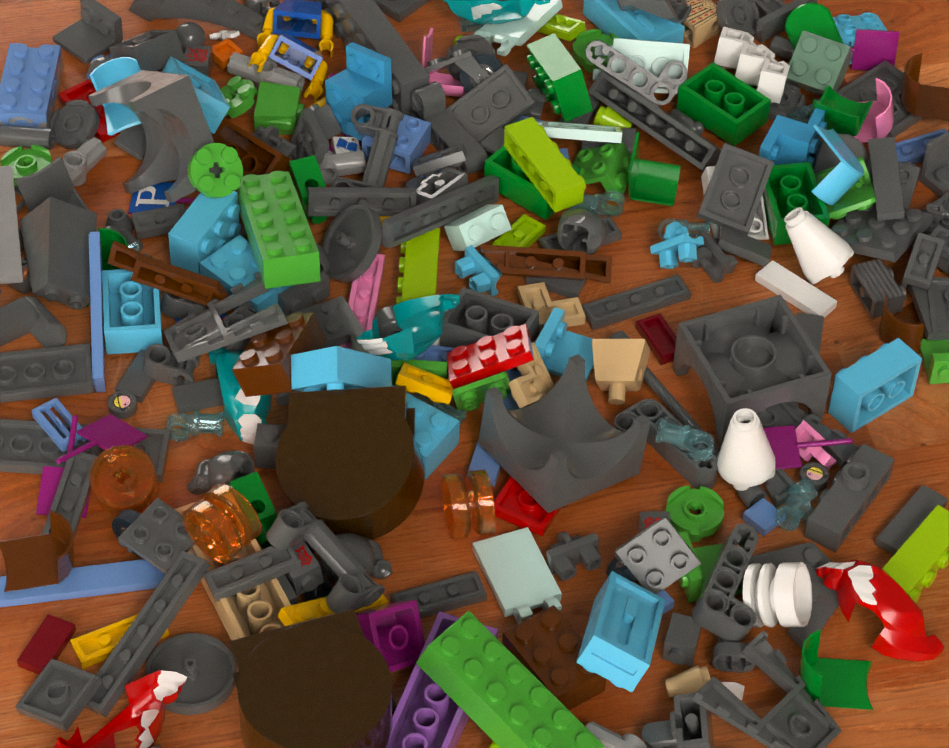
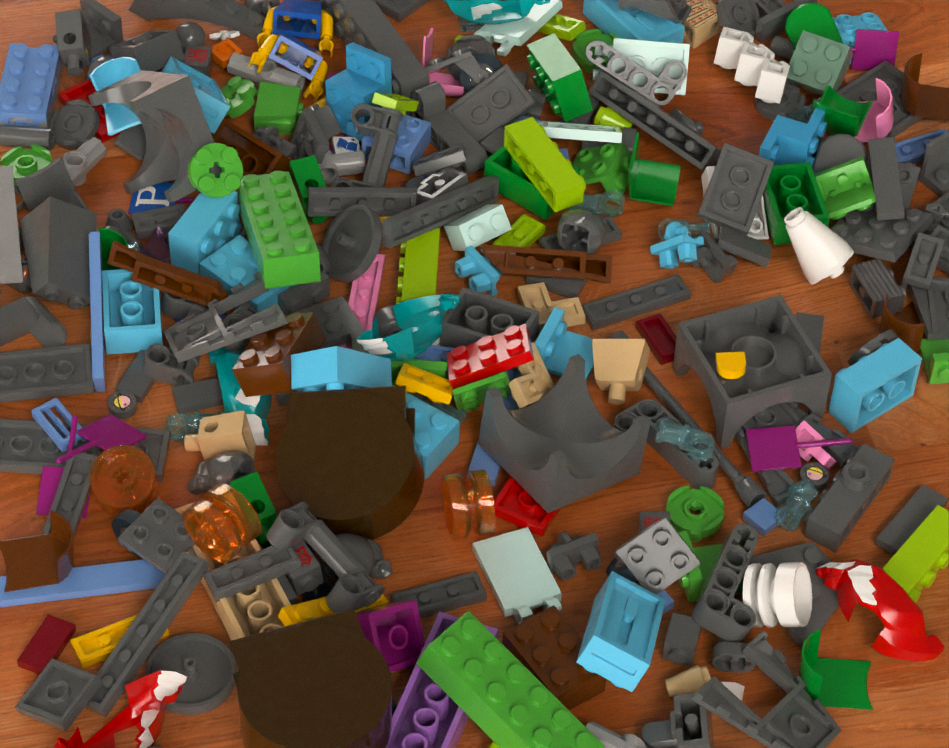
(76, 48): none -> dark grey torso
(157, 246): none -> tile
(222, 434): none -> tan torso
(266, 444): dark grey brick -> none
(395, 101): none -> lime plate
(723, 104): green brick -> none
(731, 364): none -> yellow tile
(746, 452): white cone -> none
(795, 290): white tile -> none
(843, 175): medium azure piece -> none
(873, 345): none -> dark grey tile

